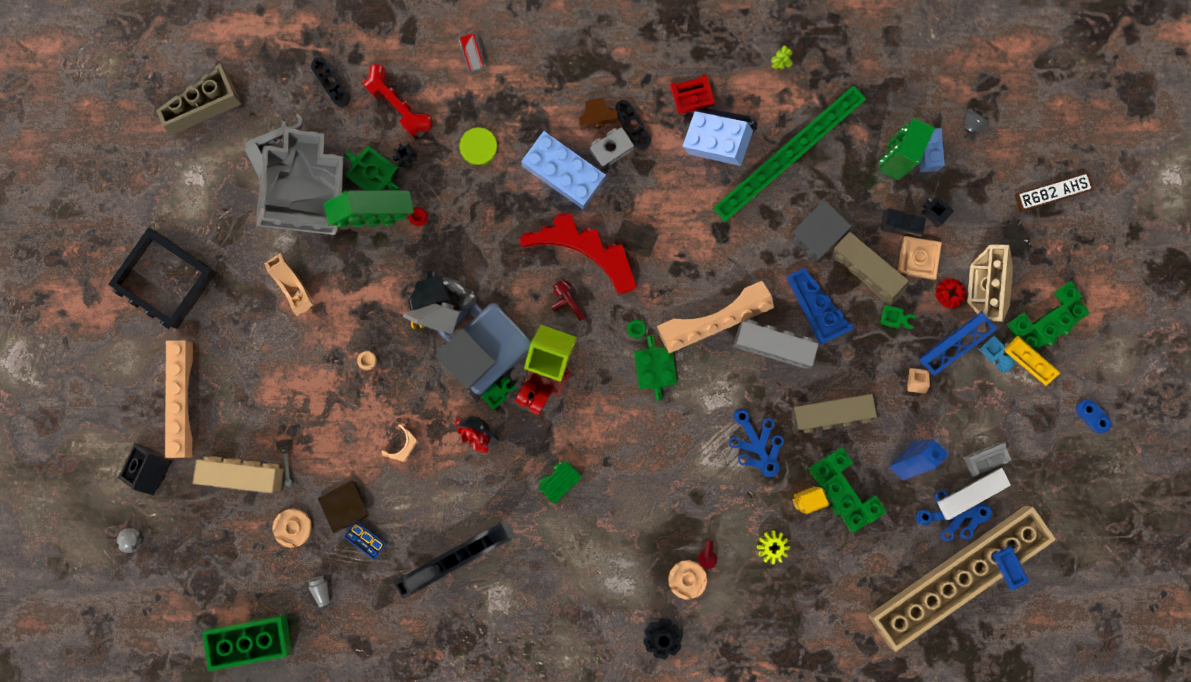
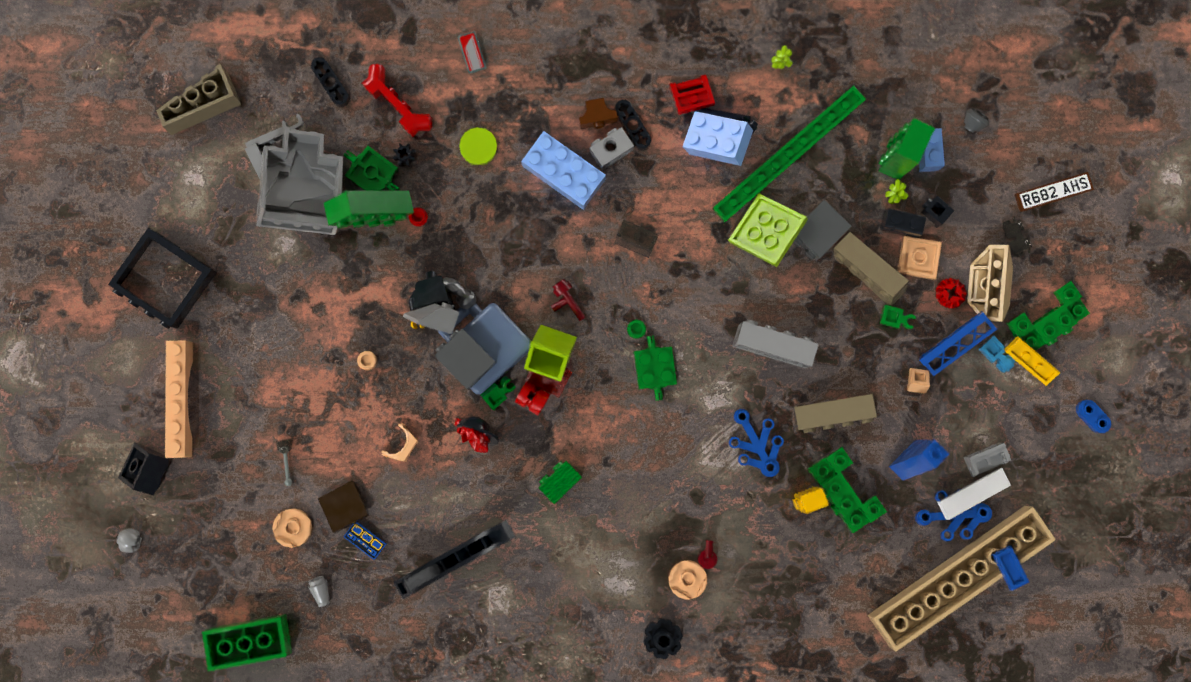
(238, 475): tan brick -> none
(290, 283): light nougat arch -> none
(564, 234): red arch -> none
(683, 332): light nougat arch -> none
(768, 230): none -> lime plate
(769, 542): neon yellow gear -> none
(817, 307): blue wing -> none
(897, 192): none -> lime plant

